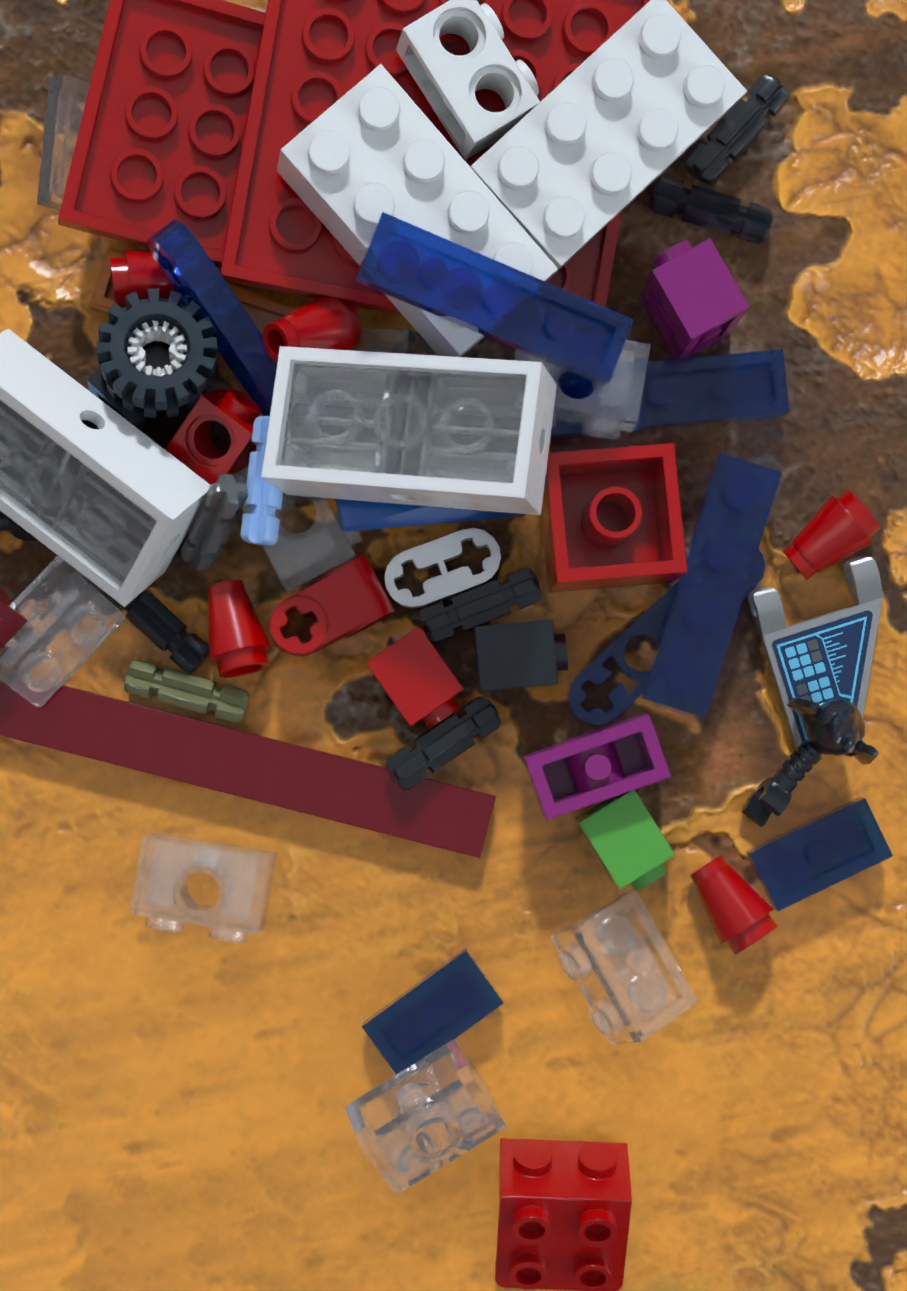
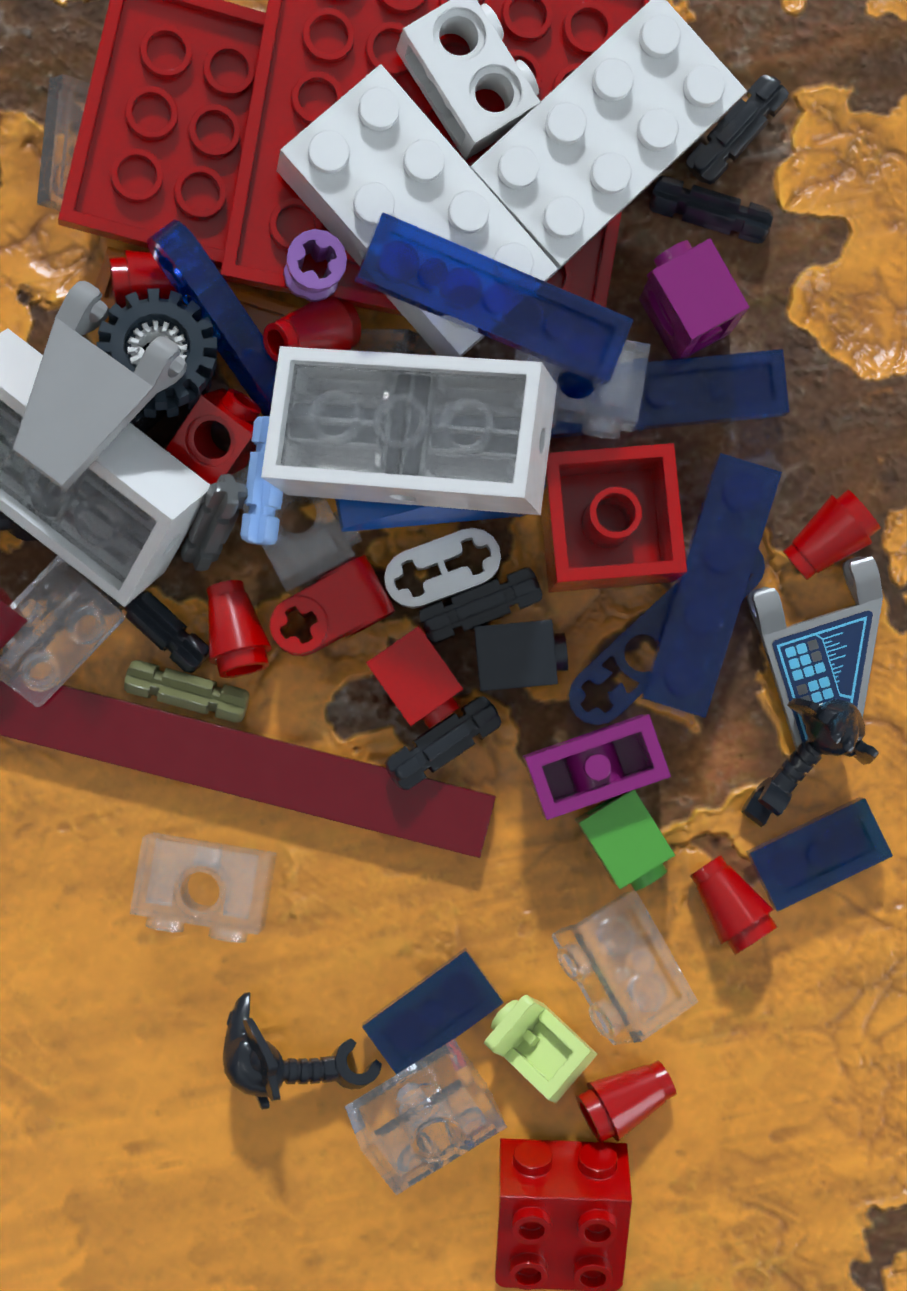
(85, 394): none -> light grey flag
(259, 1069): none -> black piece
(322, 247): none -> medium lavender bush
(539, 1046): none -> yellowish green bracket
(624, 1100): none -> red cone

